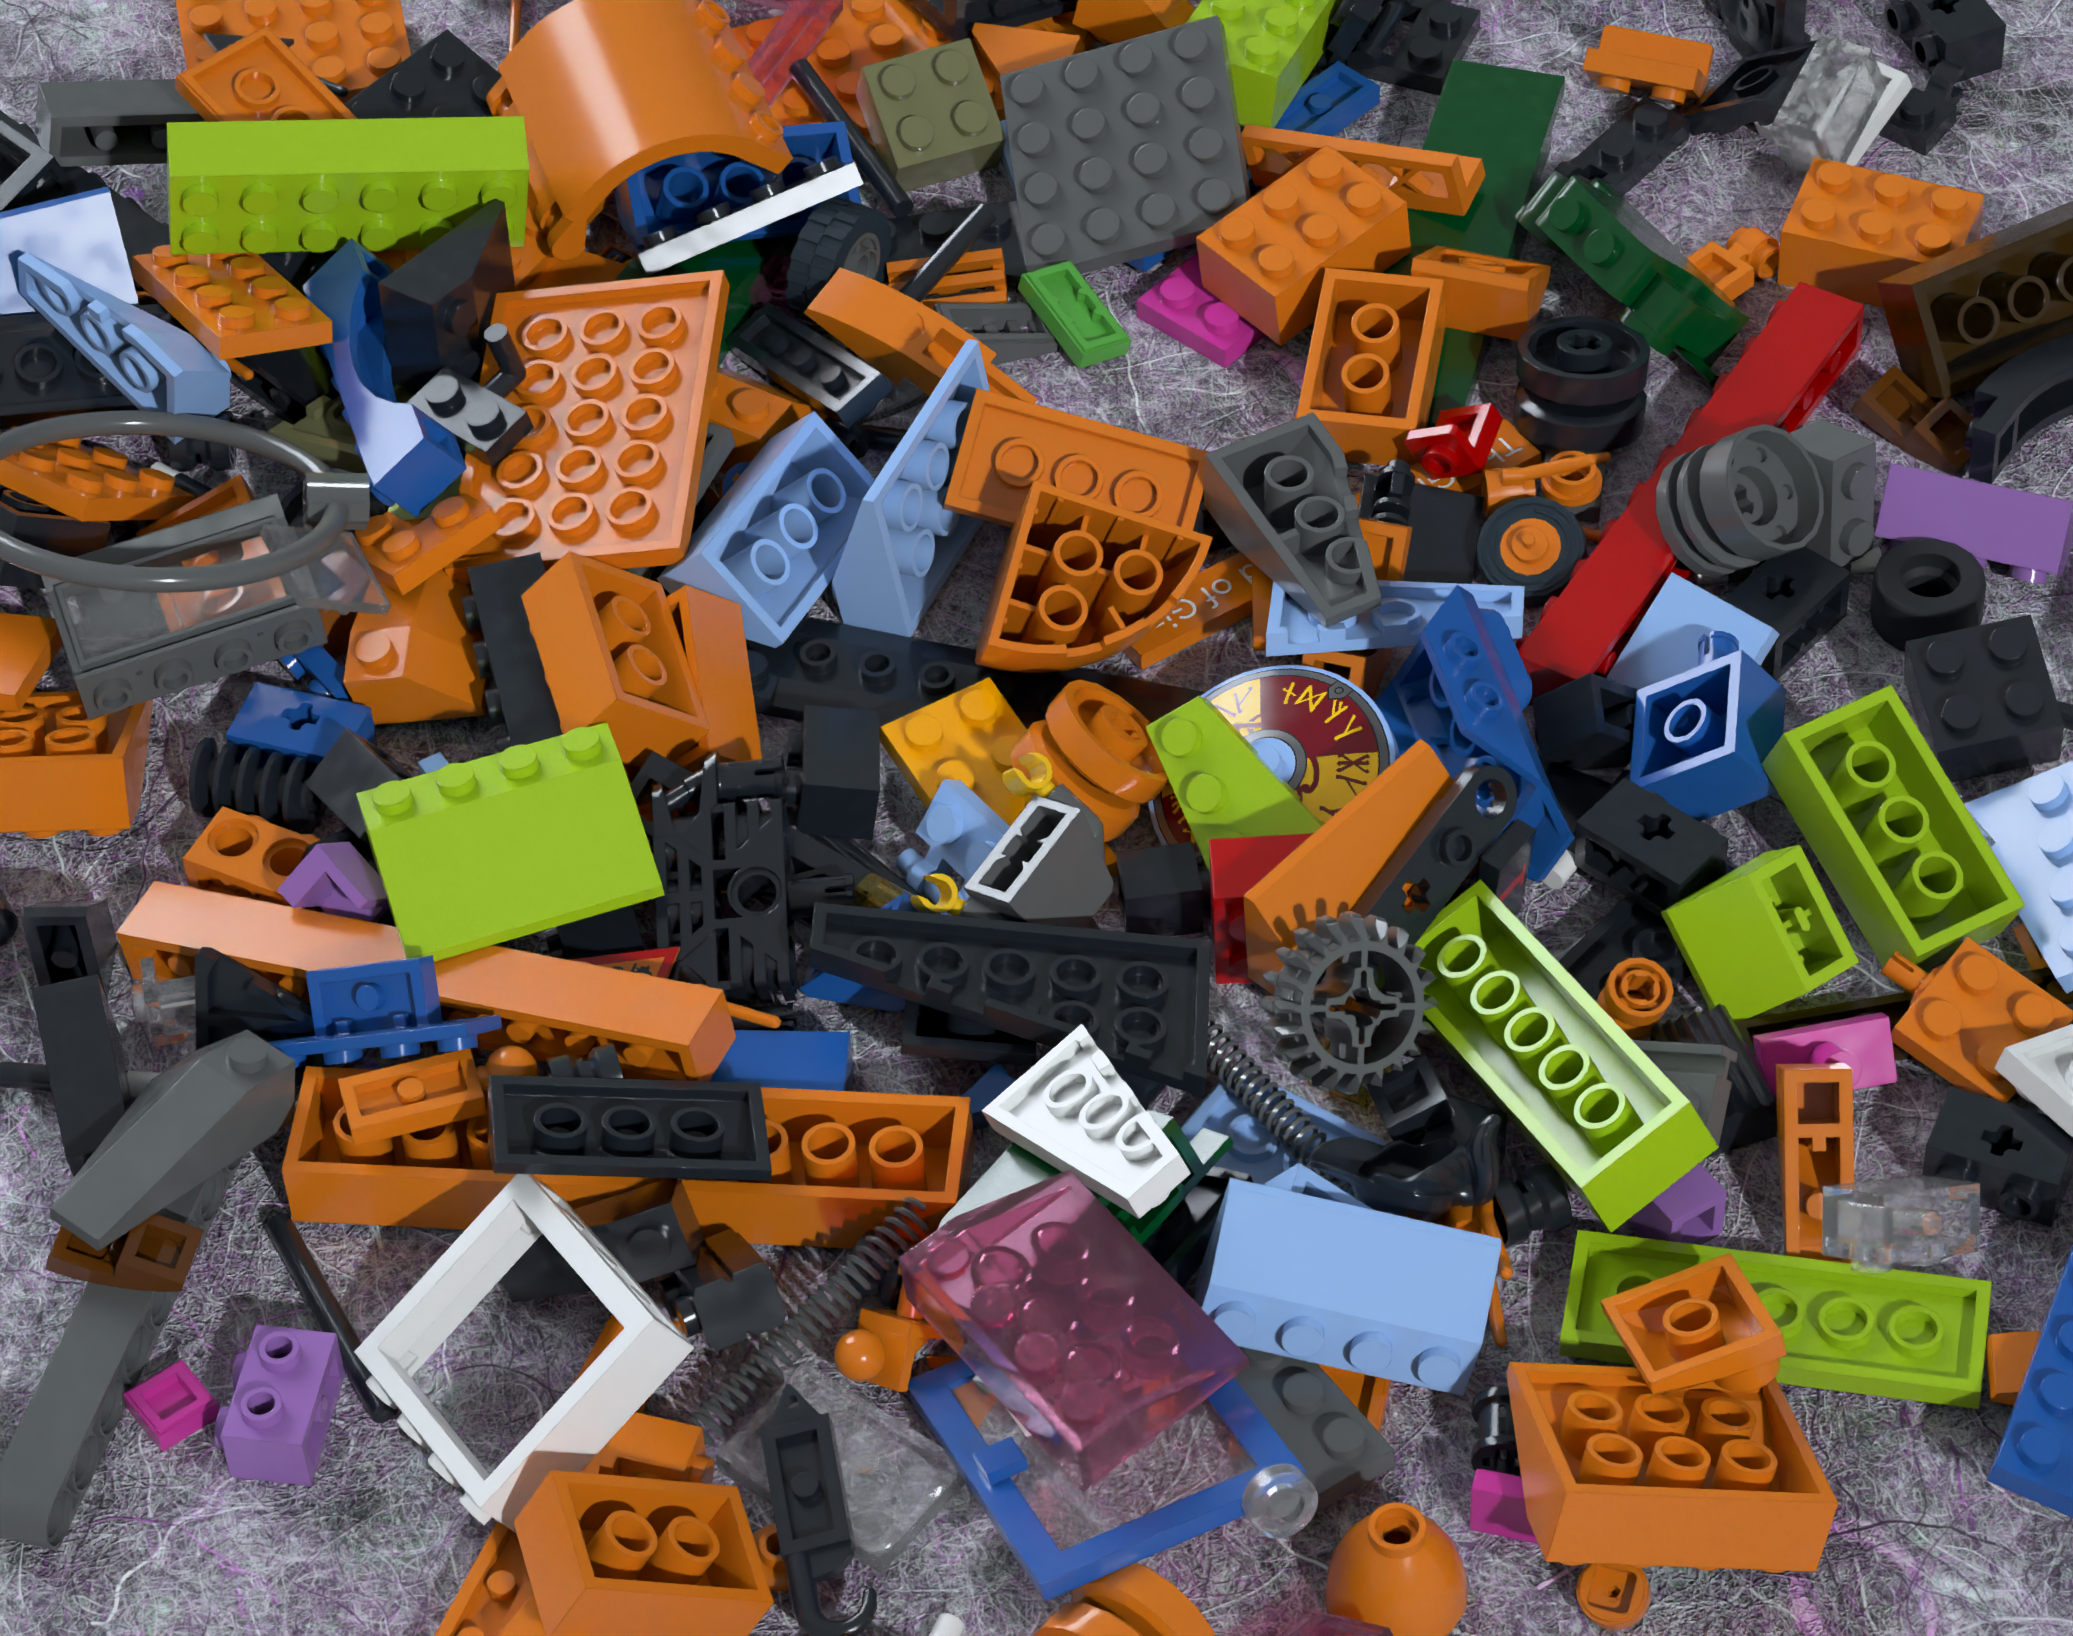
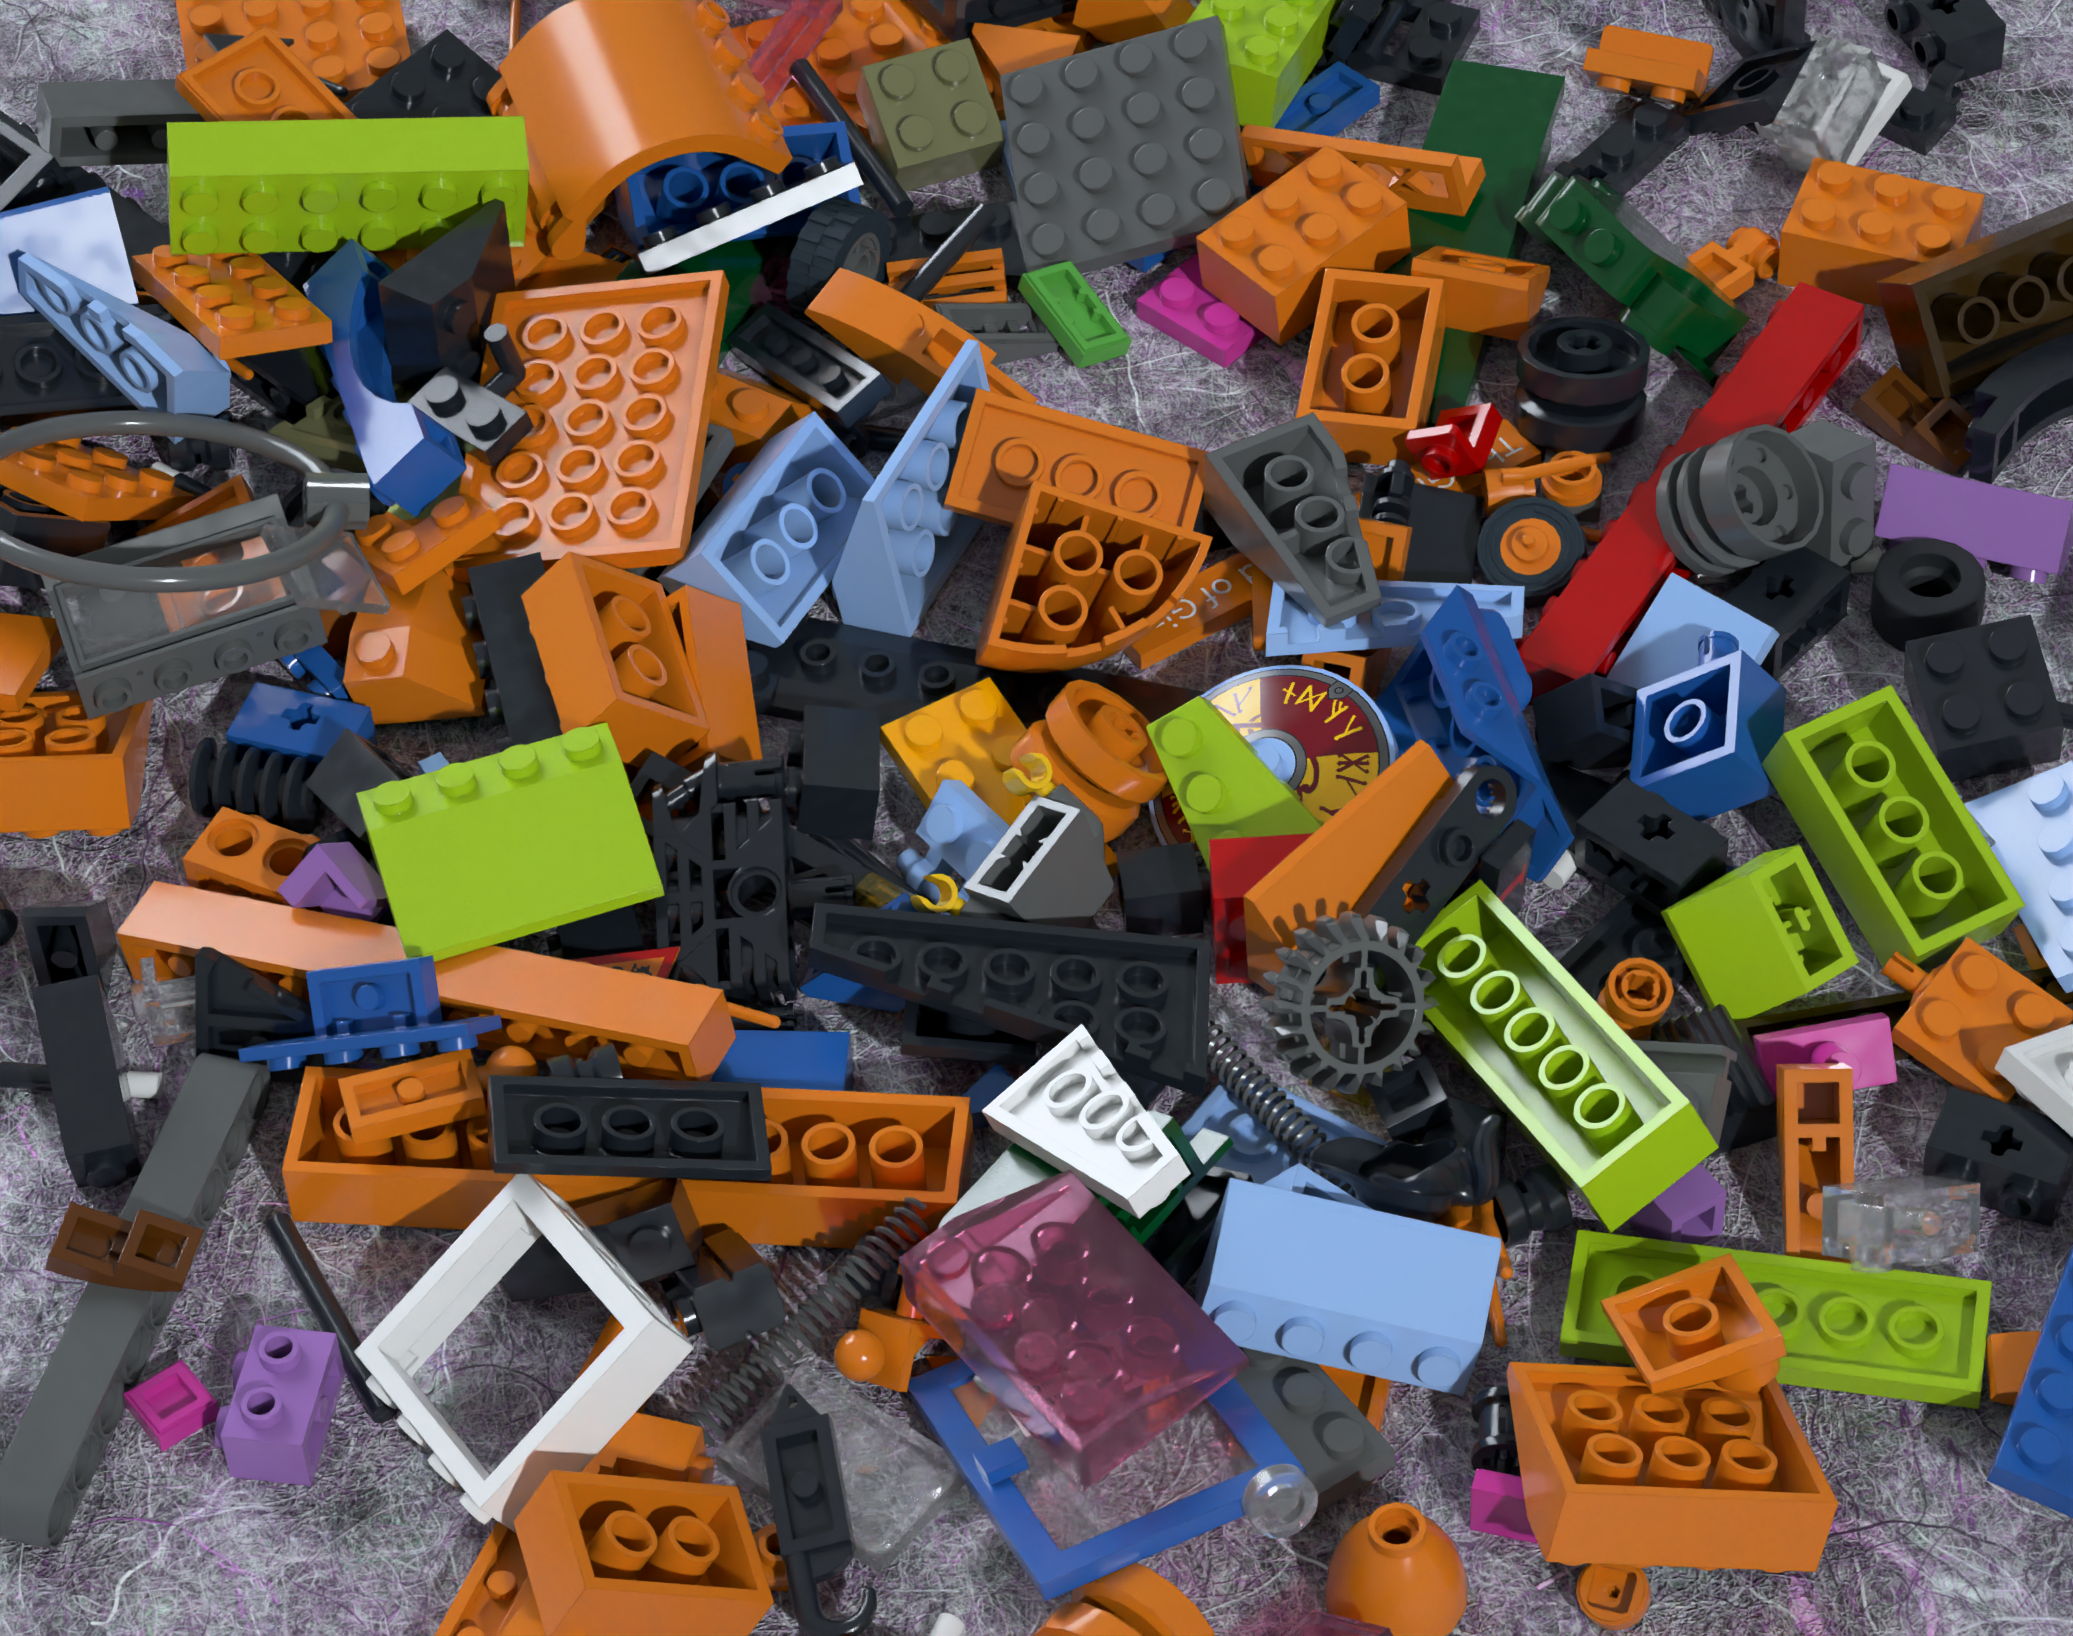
(179, 1135): dark grey wedge -> none

